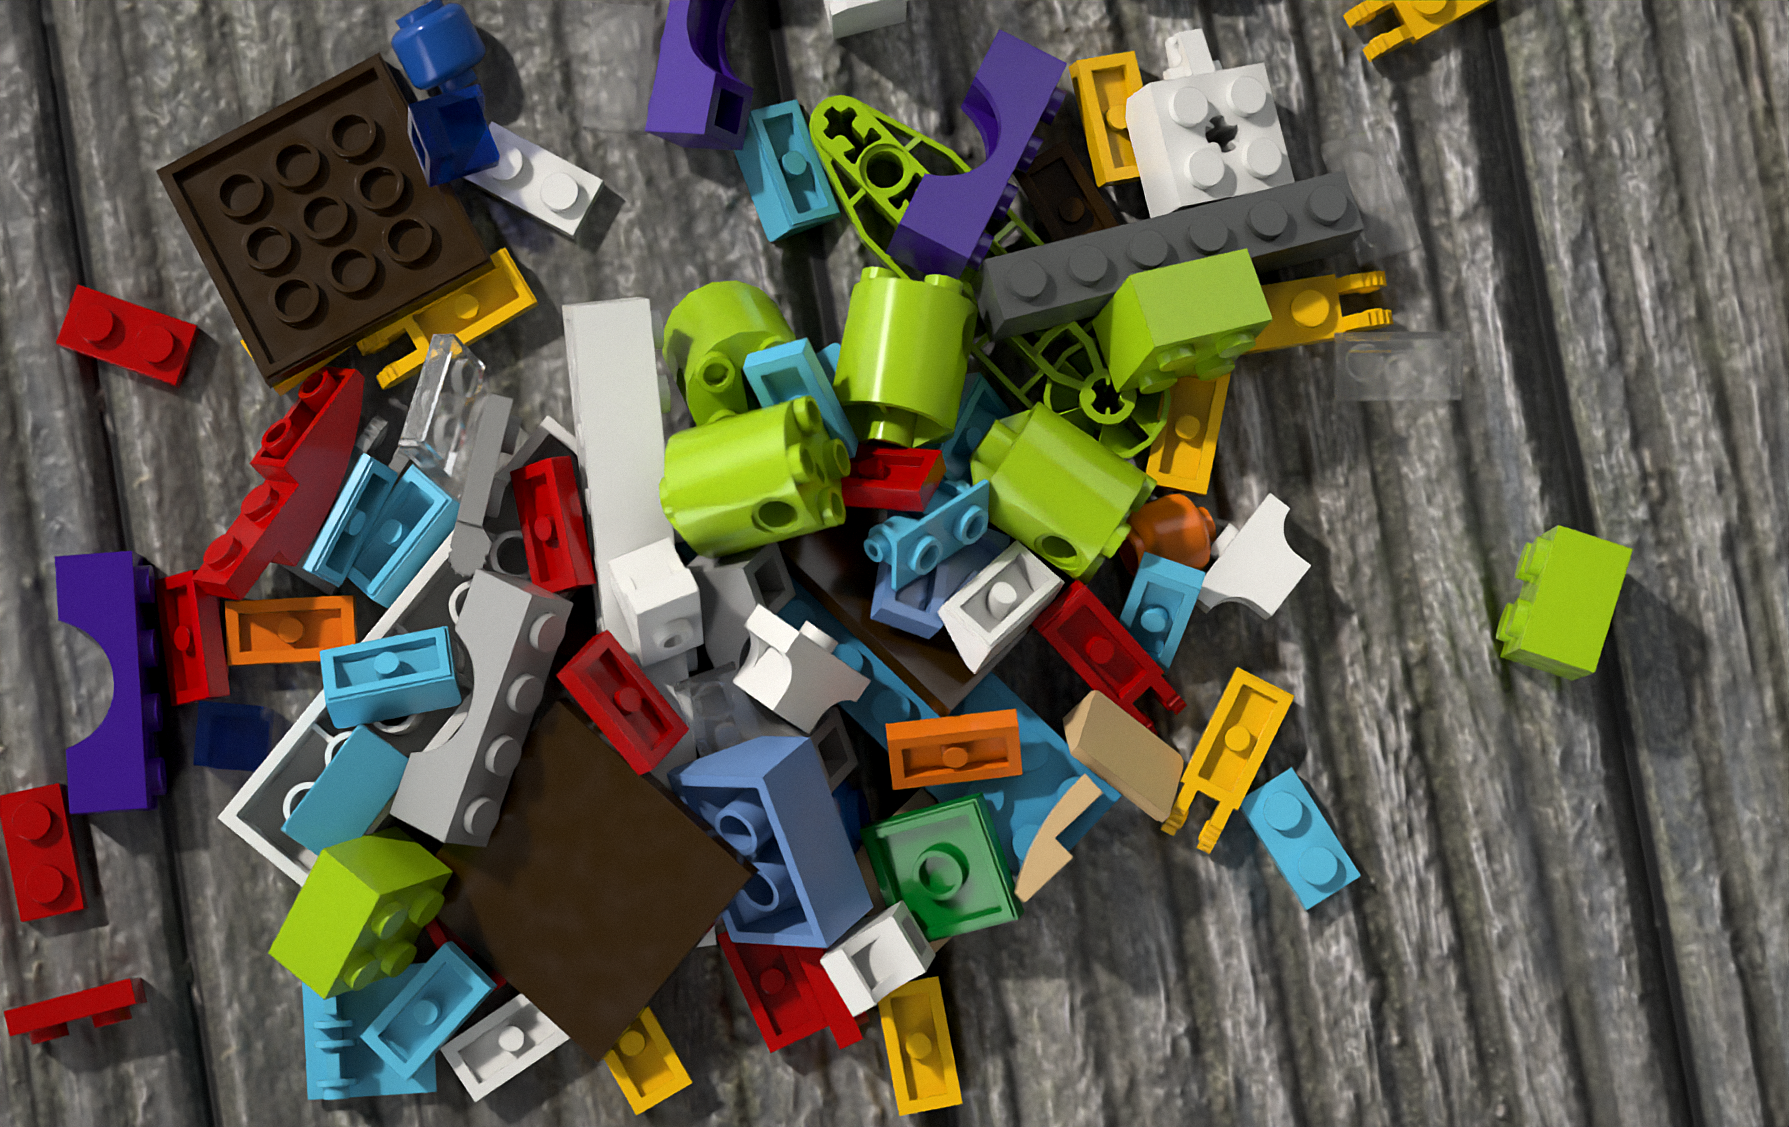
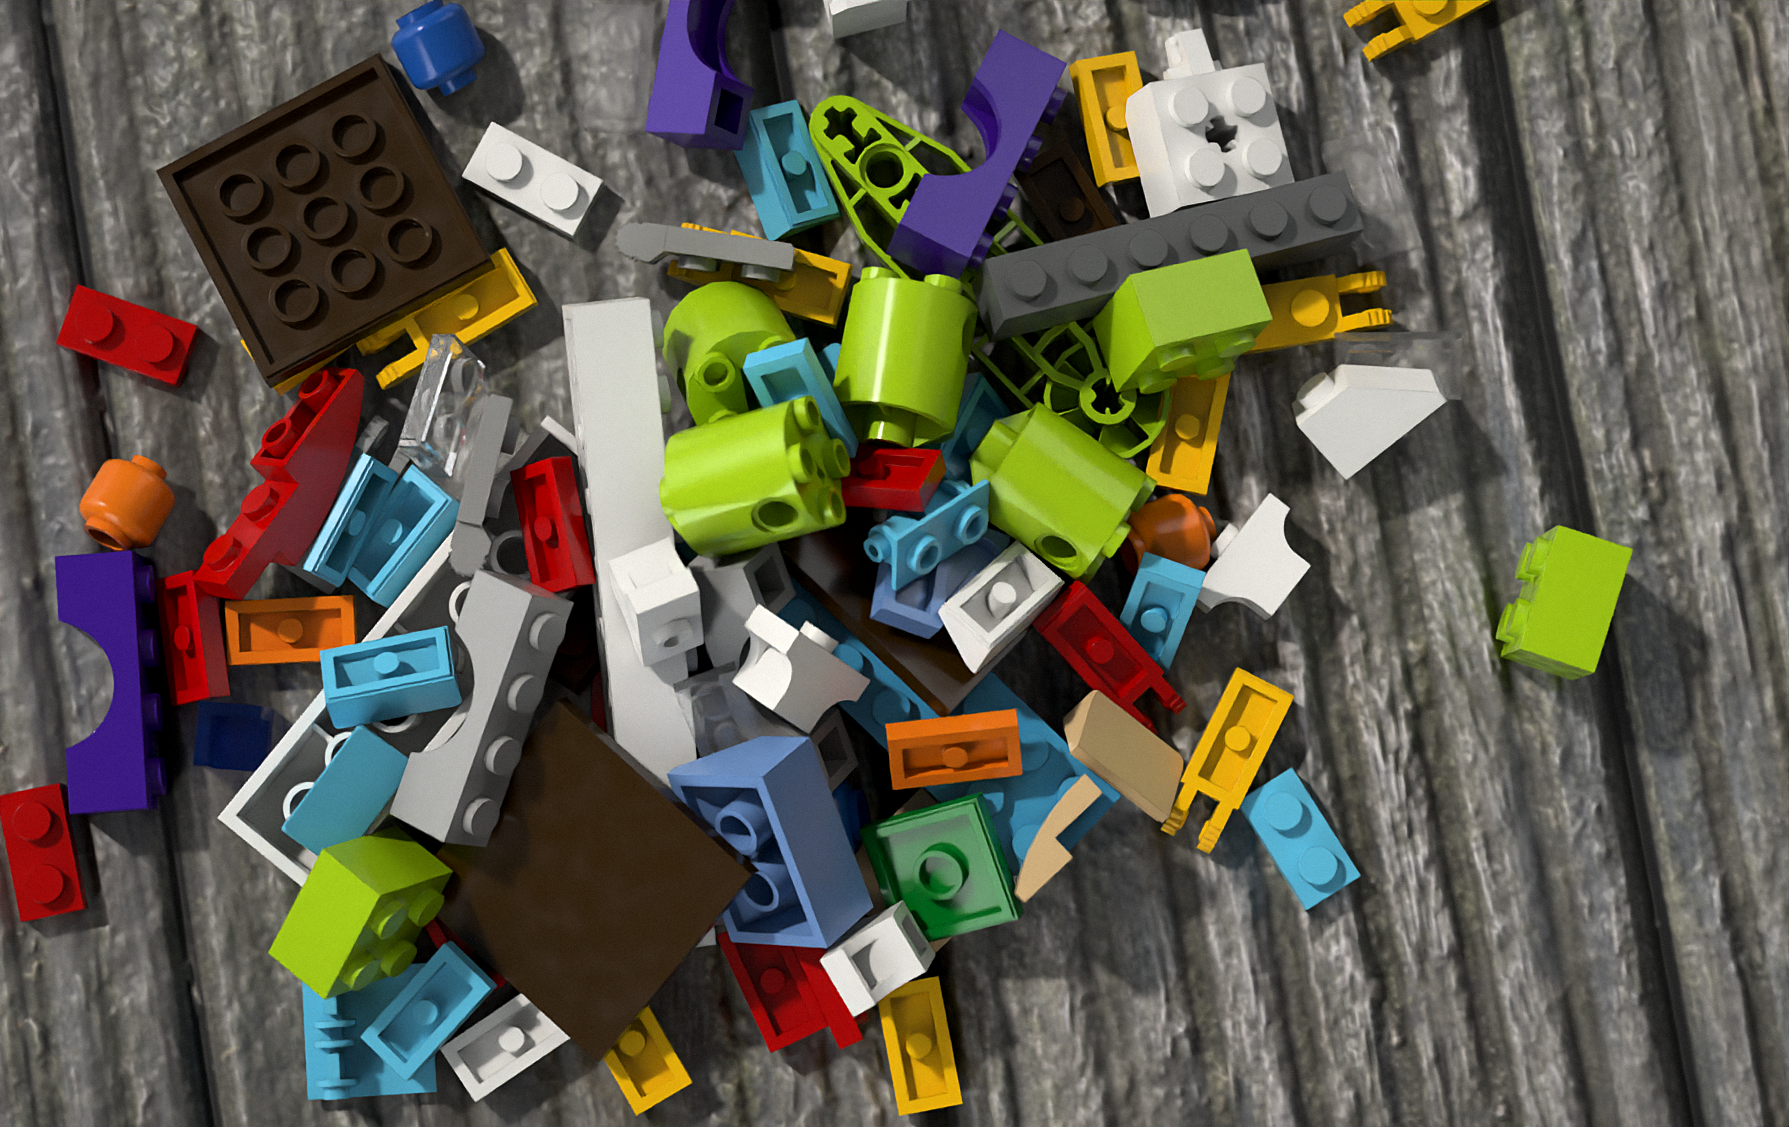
(49, 1018): red plate -> none
(127, 503): none -> orange head
(452, 135): clear blue panel -> none
(623, 702): red plate -> none
(703, 249): none -> light grey hinge
(810, 293): none -> yellow hinge
(1364, 410): none -> white slope

